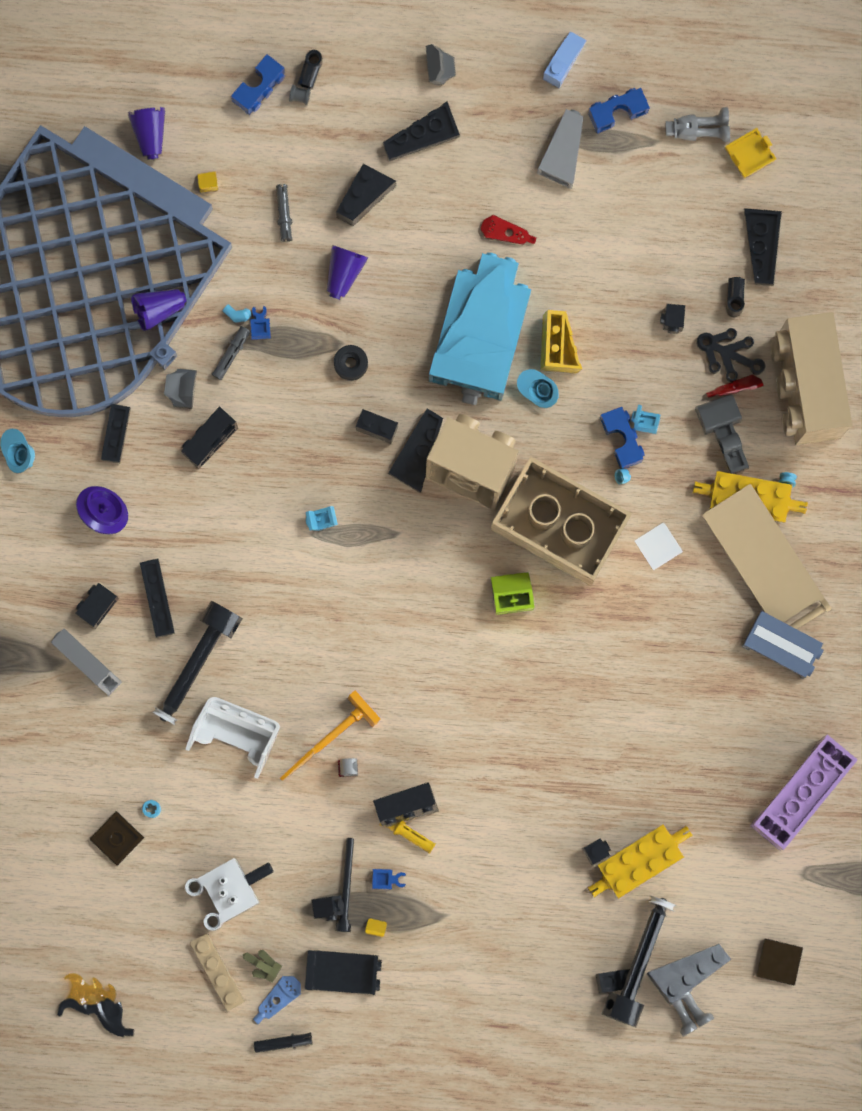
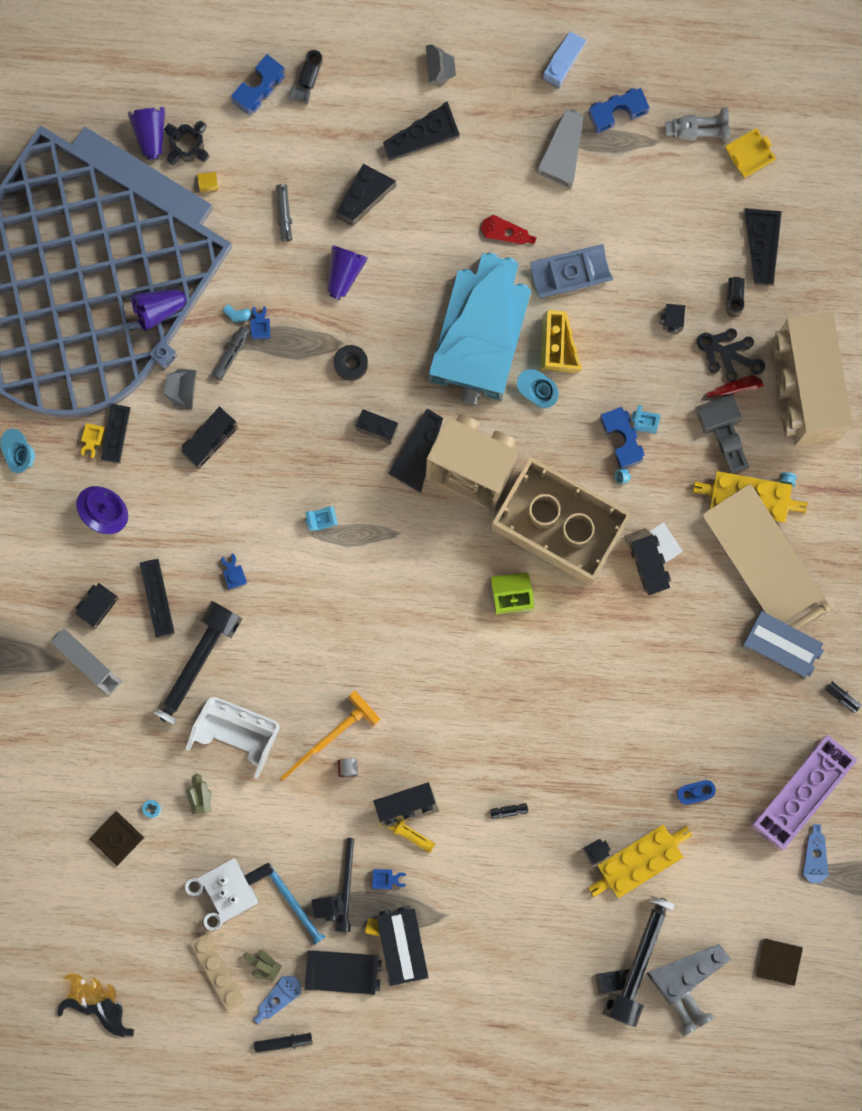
(92, 437): none -> yellow plate
(175, 134): none -> black piece
(199, 795): none -> olive rock
(234, 574): none -> blue plate
(296, 907): none -> dark azure bar
(402, 946): none -> black panel
(507, 811): none -> black axle
(570, 271): none -> sand blue piece
(649, 561): none -> black wedge
(696, 793): none -> blue plate
(816, 863): none -> medium blue piece
(843, 697): none -> black axle

